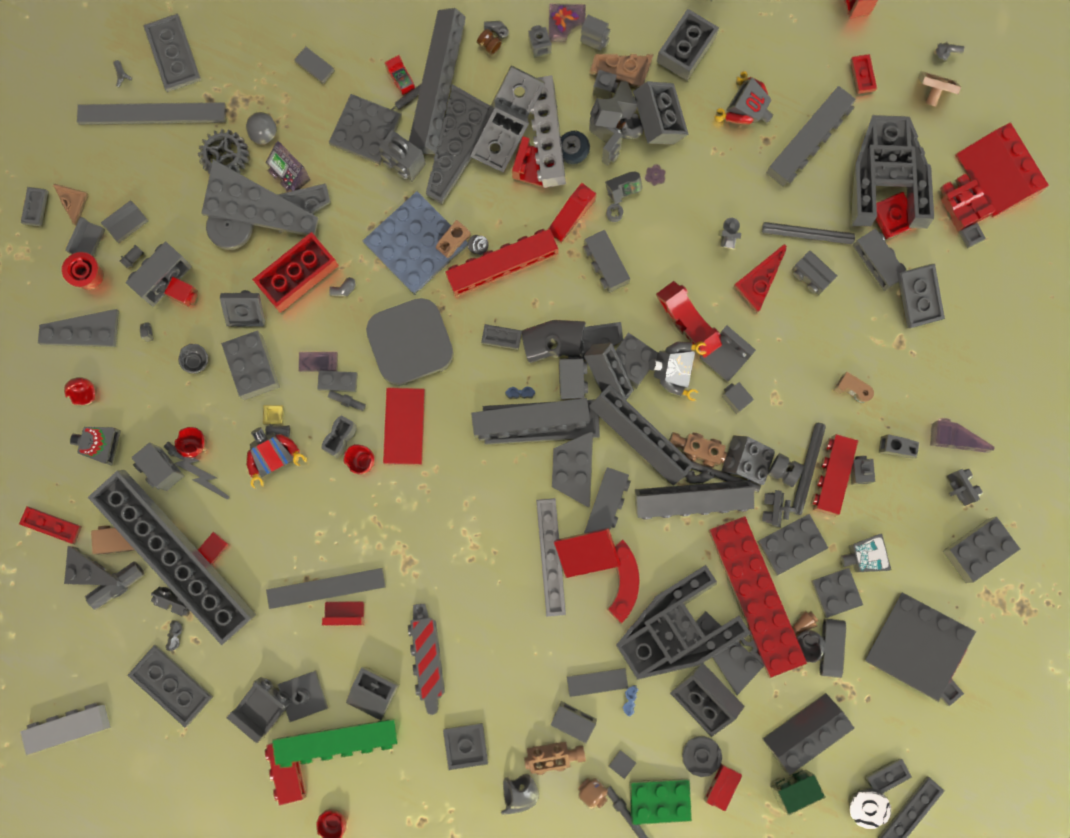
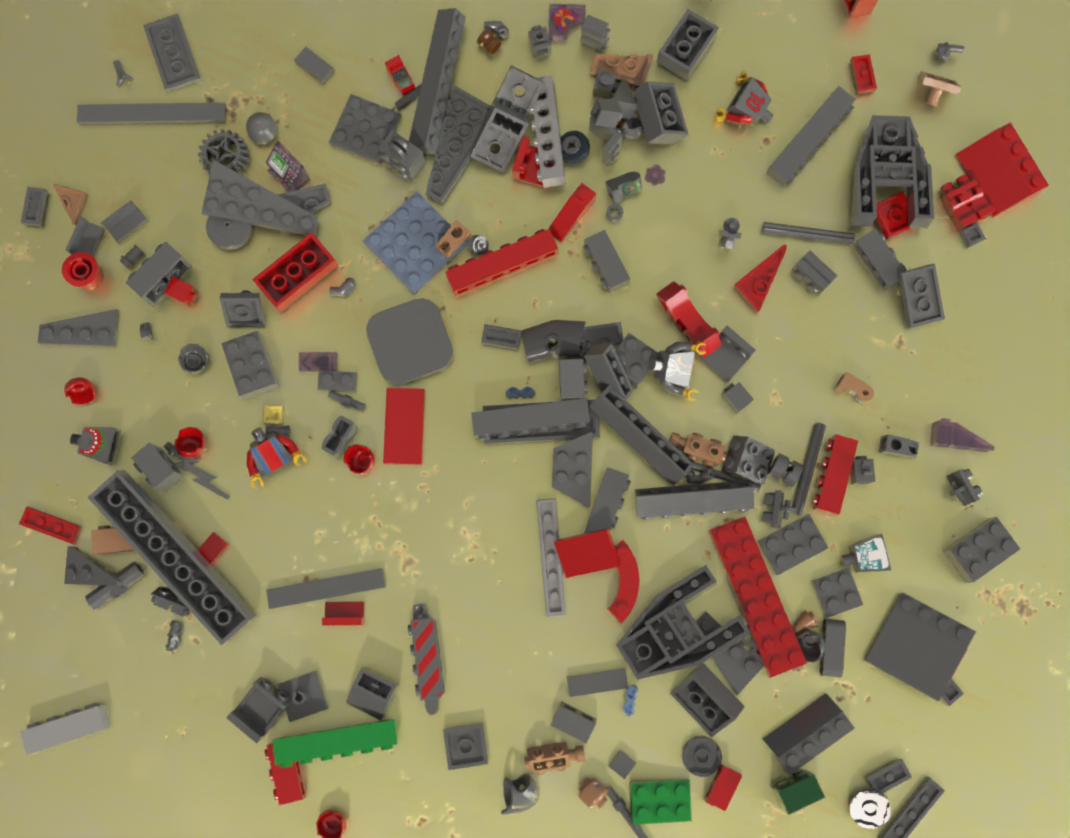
(170, 686): dark grey tile -> none

